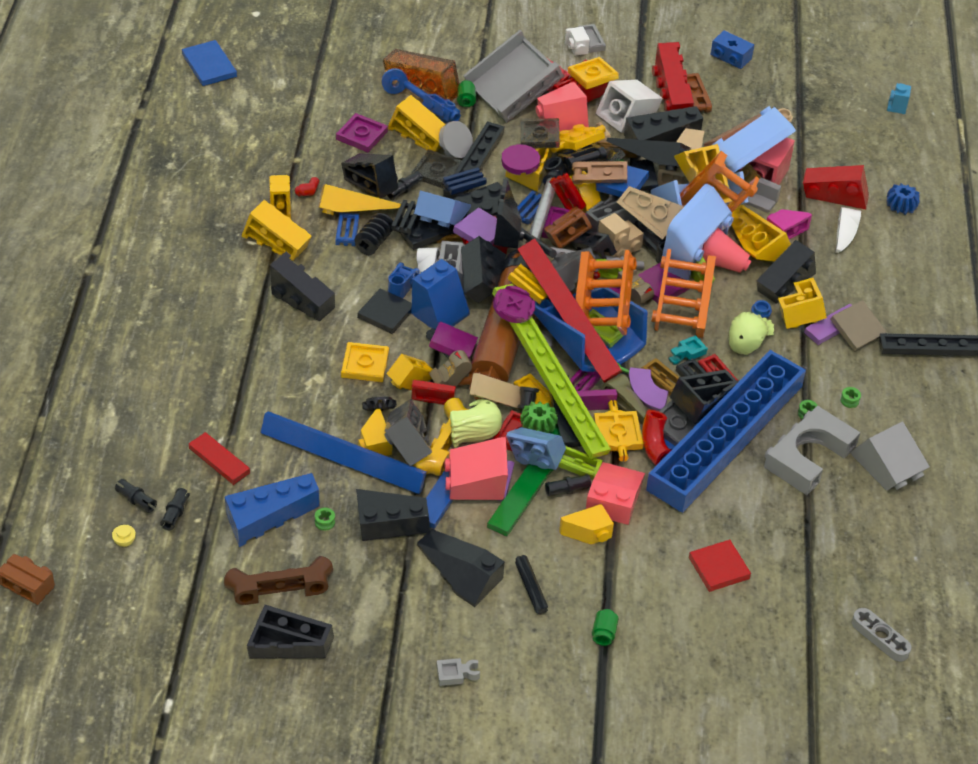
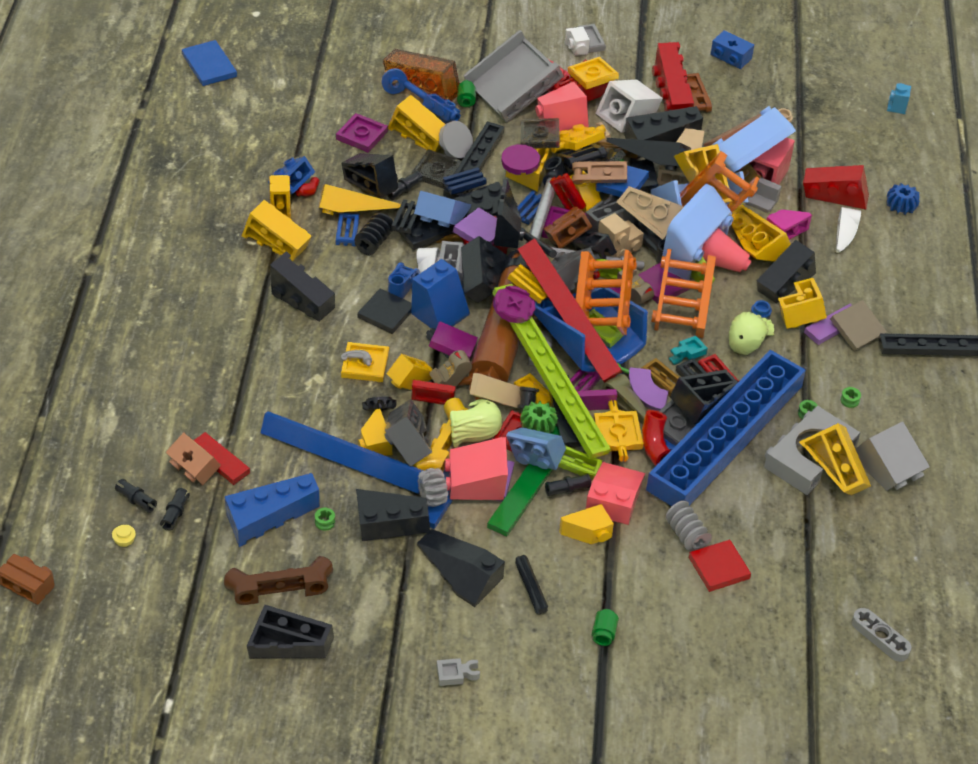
(193, 459): none -> nougat brick
(298, 170): none -> blue brick
(358, 354): none -> light grey piece
(433, 486): none -> light grey gear
(687, 526): none -> light grey piece
(838, 457): none -> yellow wedge

